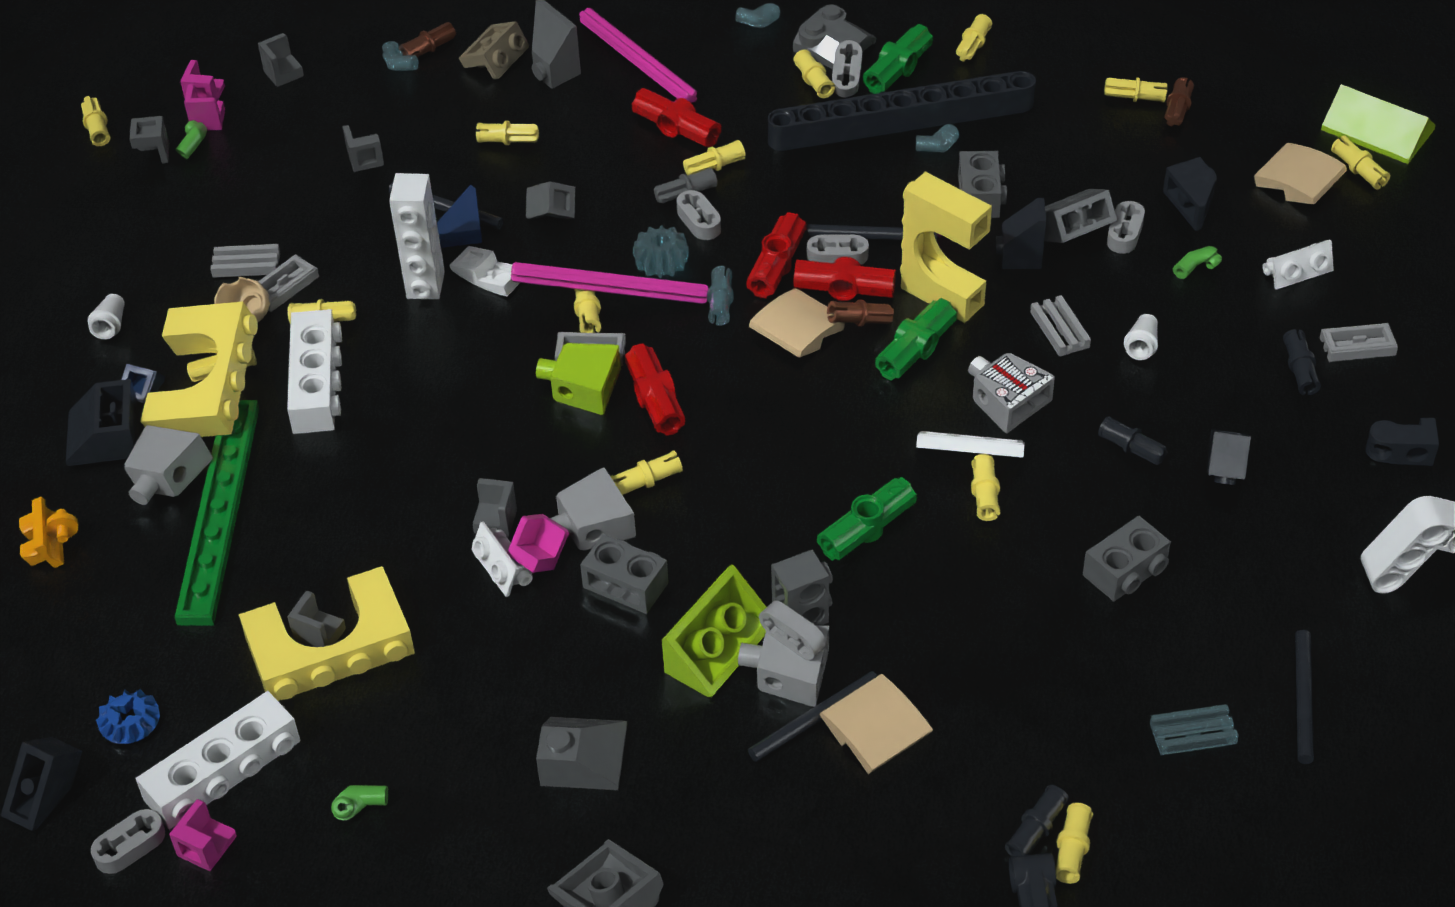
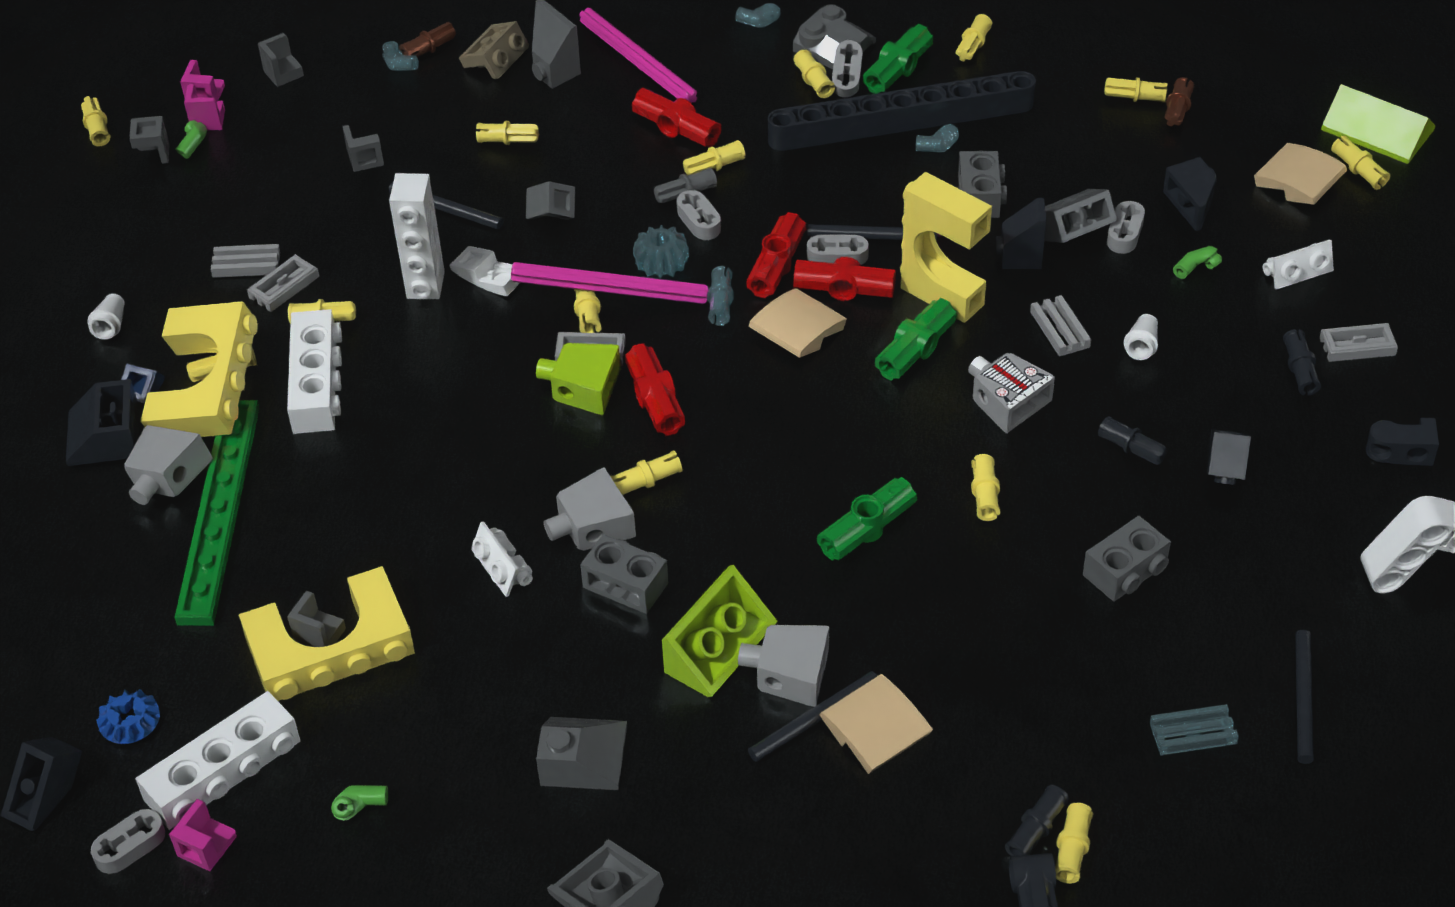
(47, 532): light orange hips -> none
(248, 291): tan hair -> none
(461, 221): dark blue slope -> none
(496, 505): dark grey panel -> none
(537, 543): dark pink panel -> none
(792, 630): light grey beam -> none
(803, 586): dark grey brick -> none
(860, 312): copper axle -> none
(971, 444): white tile -> none

